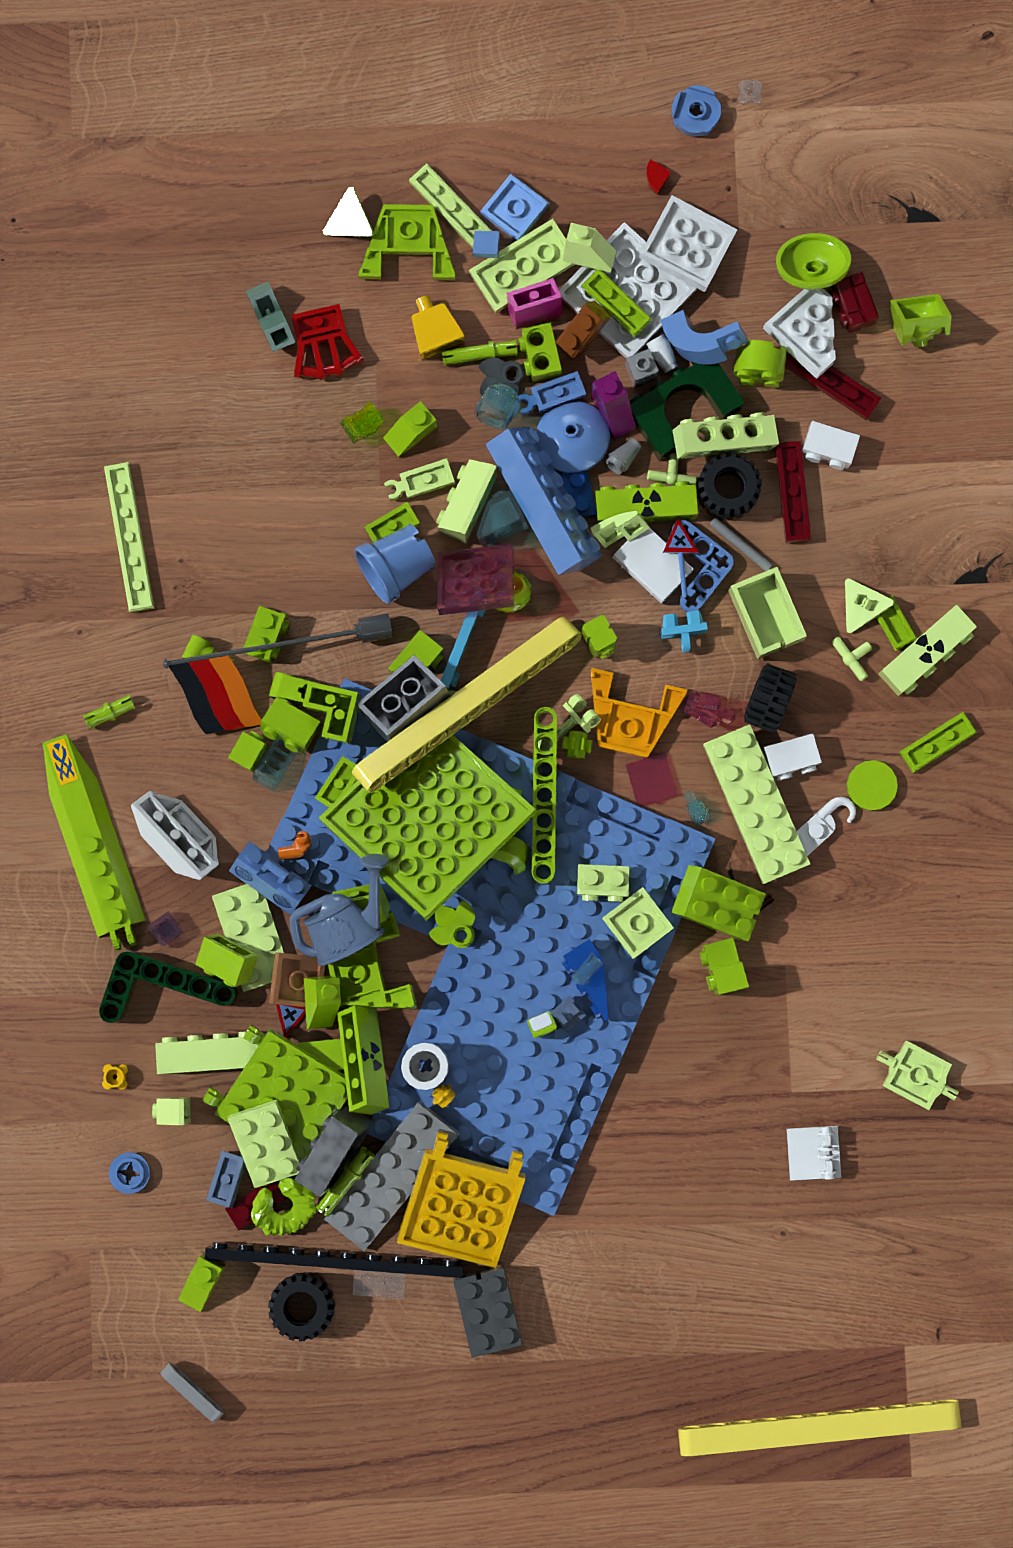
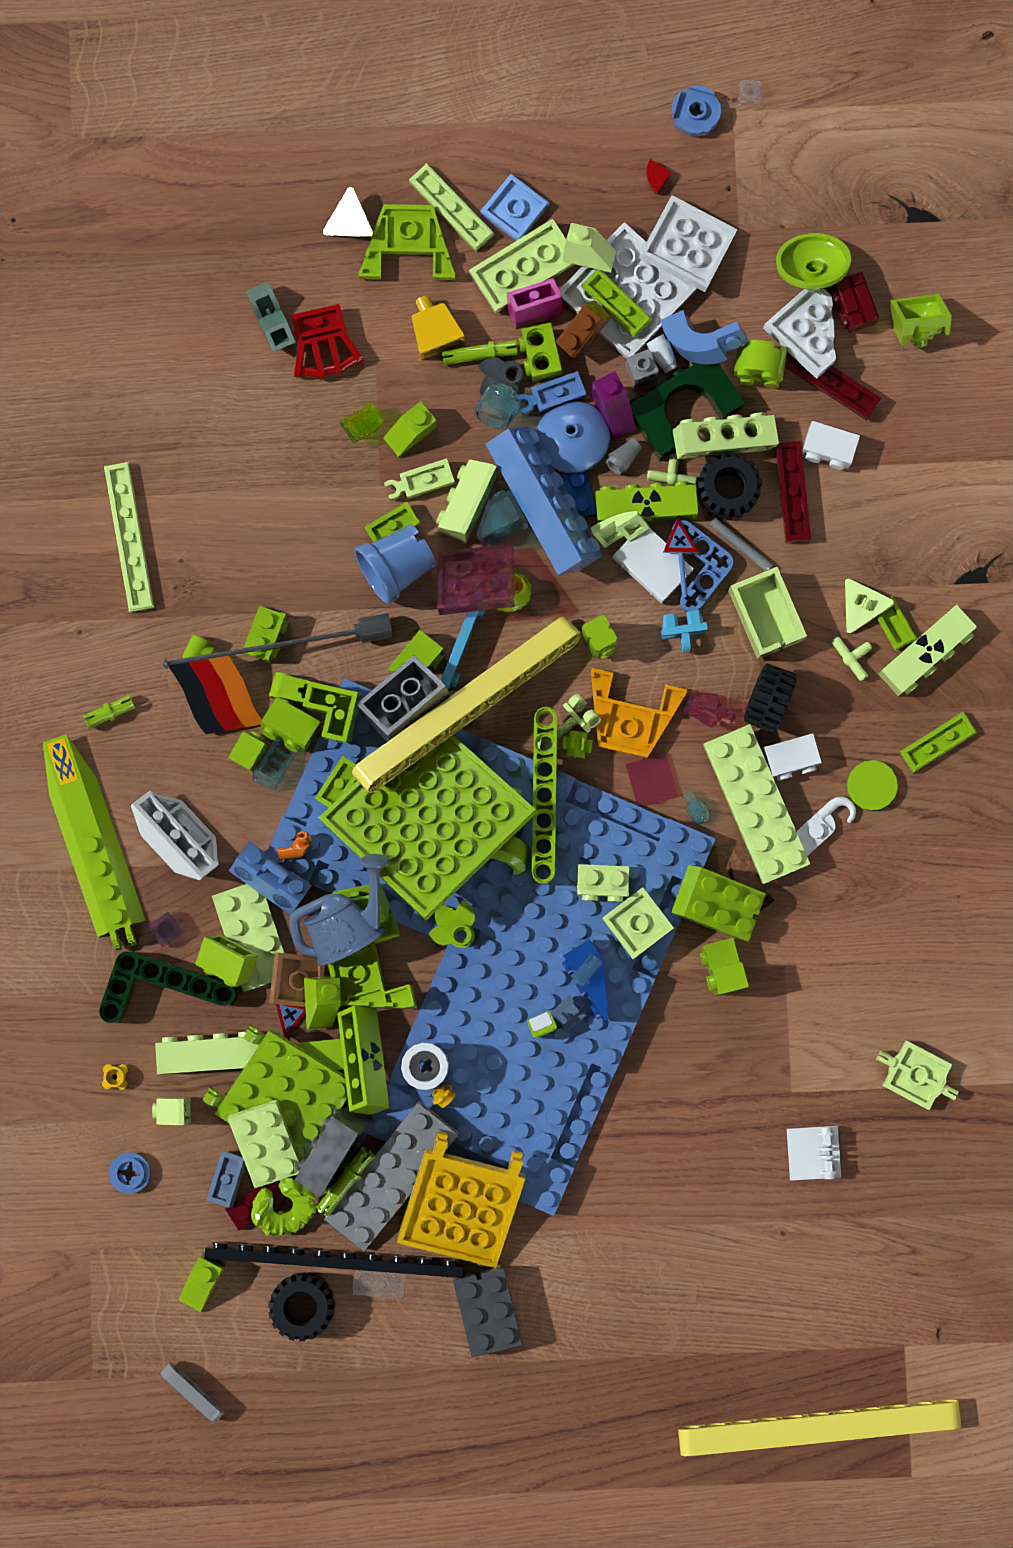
(486, 244): medium blue tile -> none

